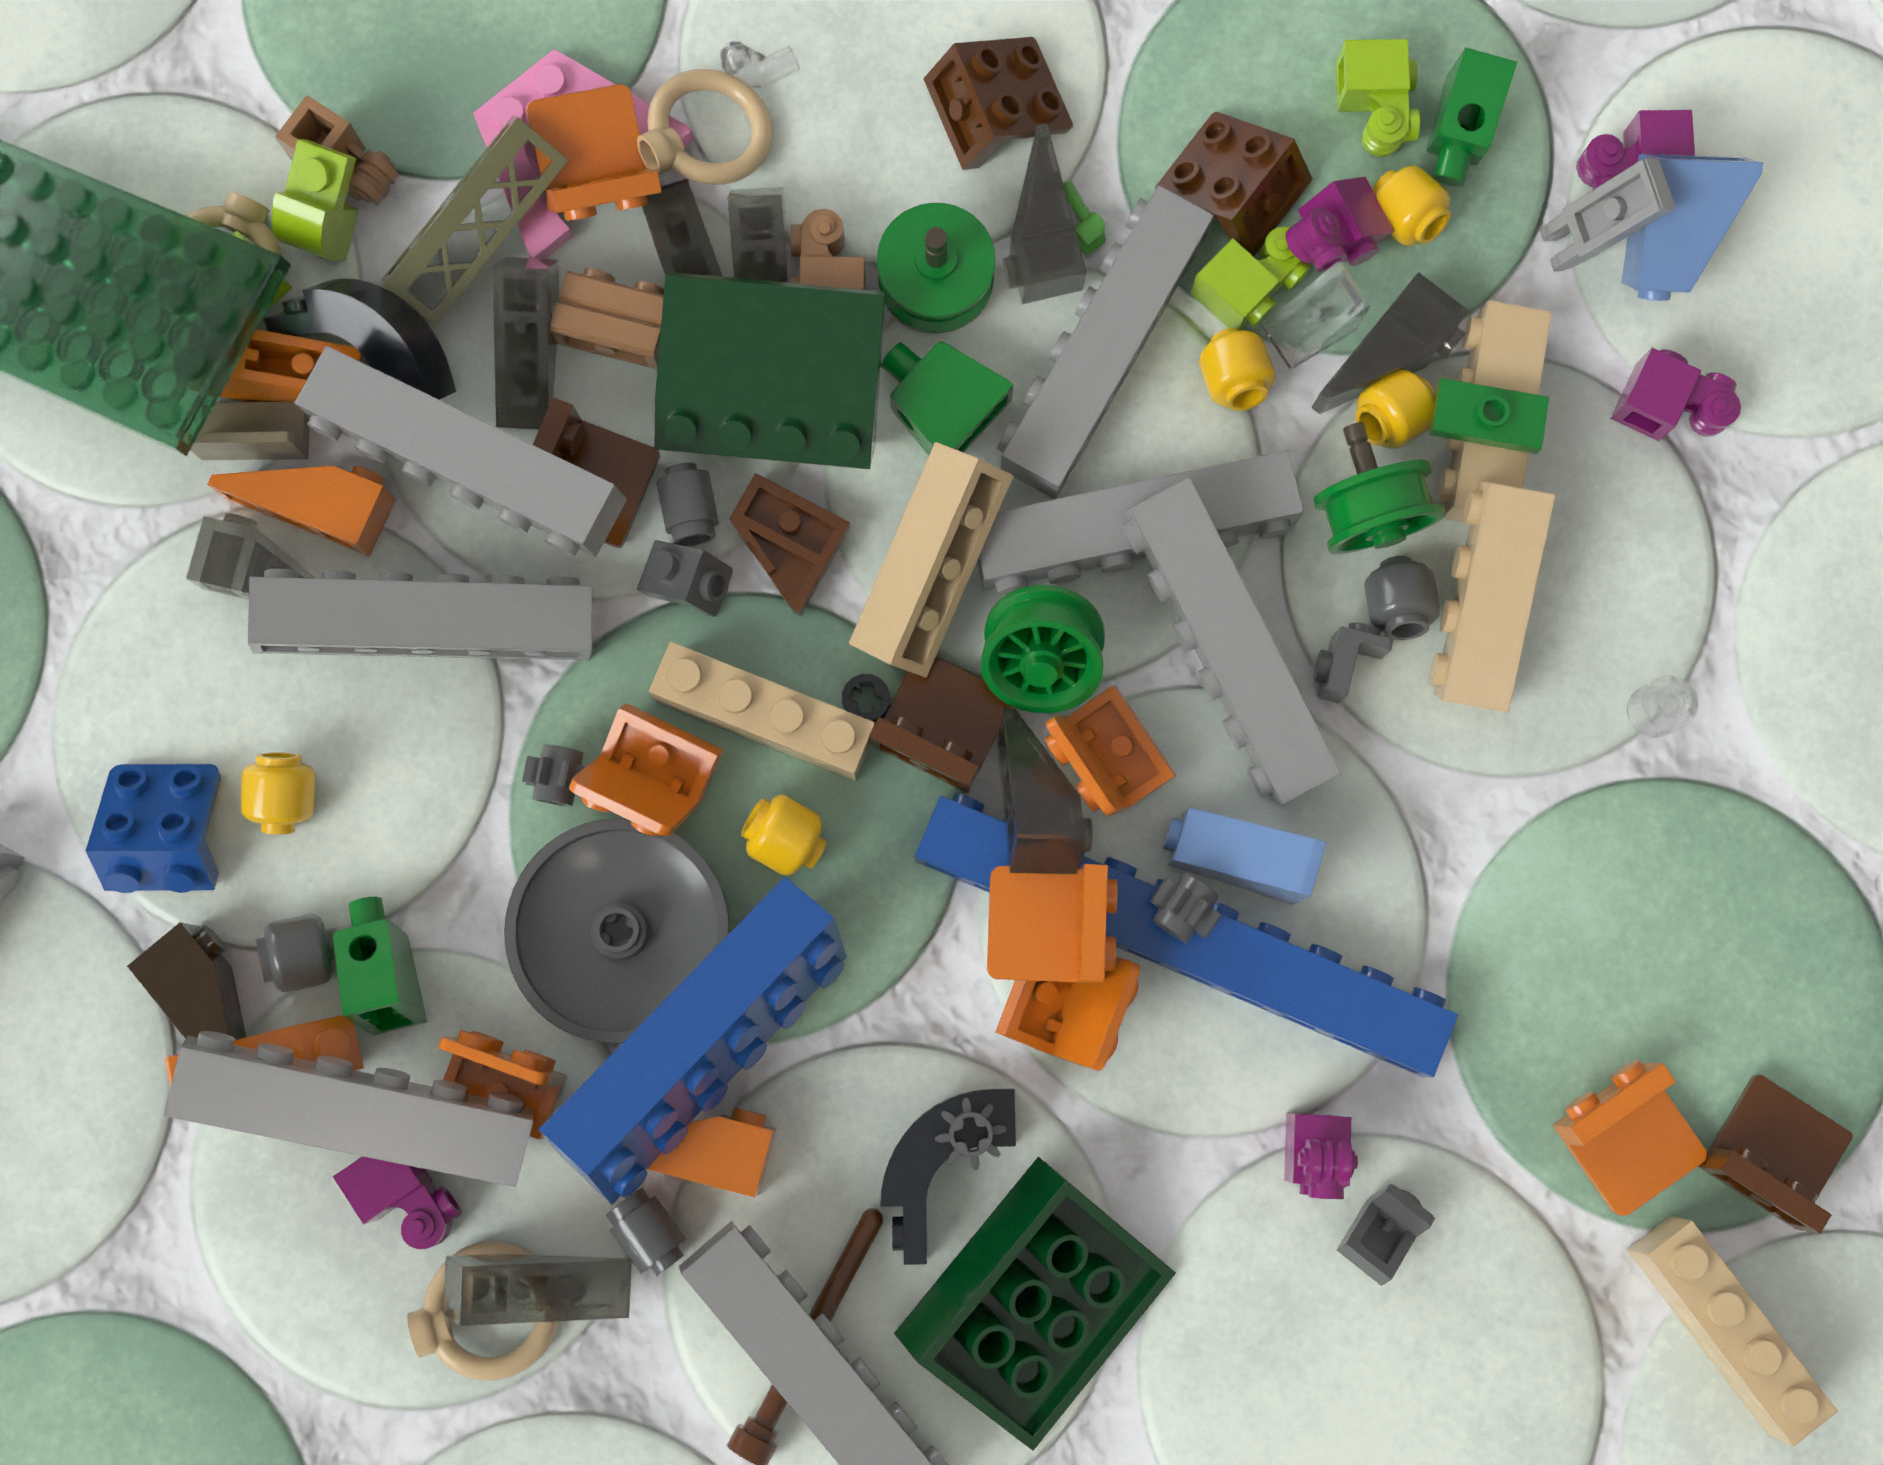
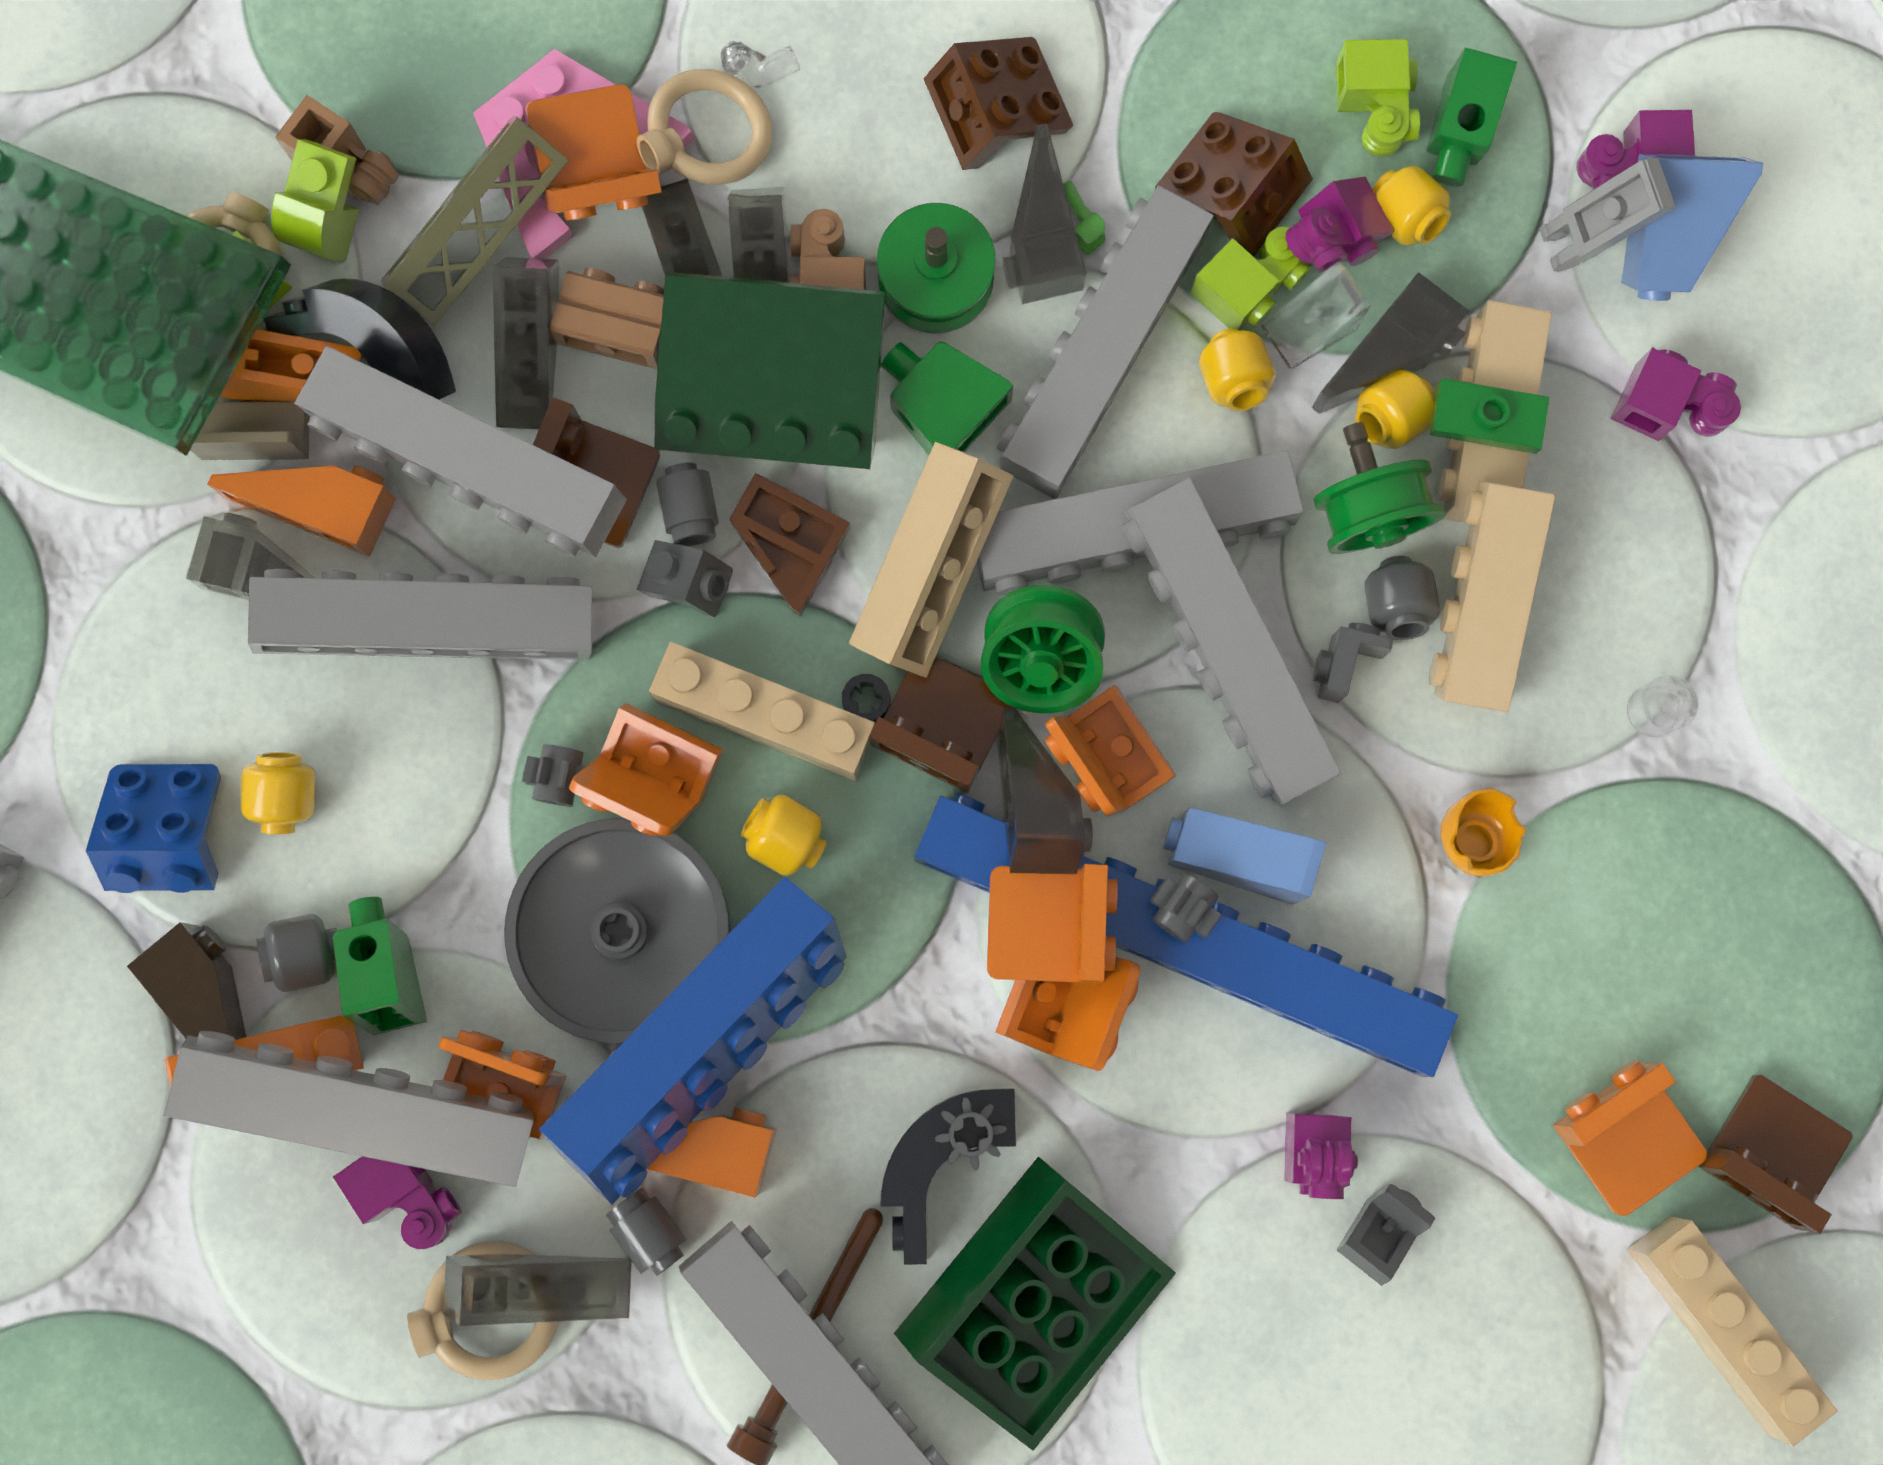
(1482, 833): none -> light orange hair

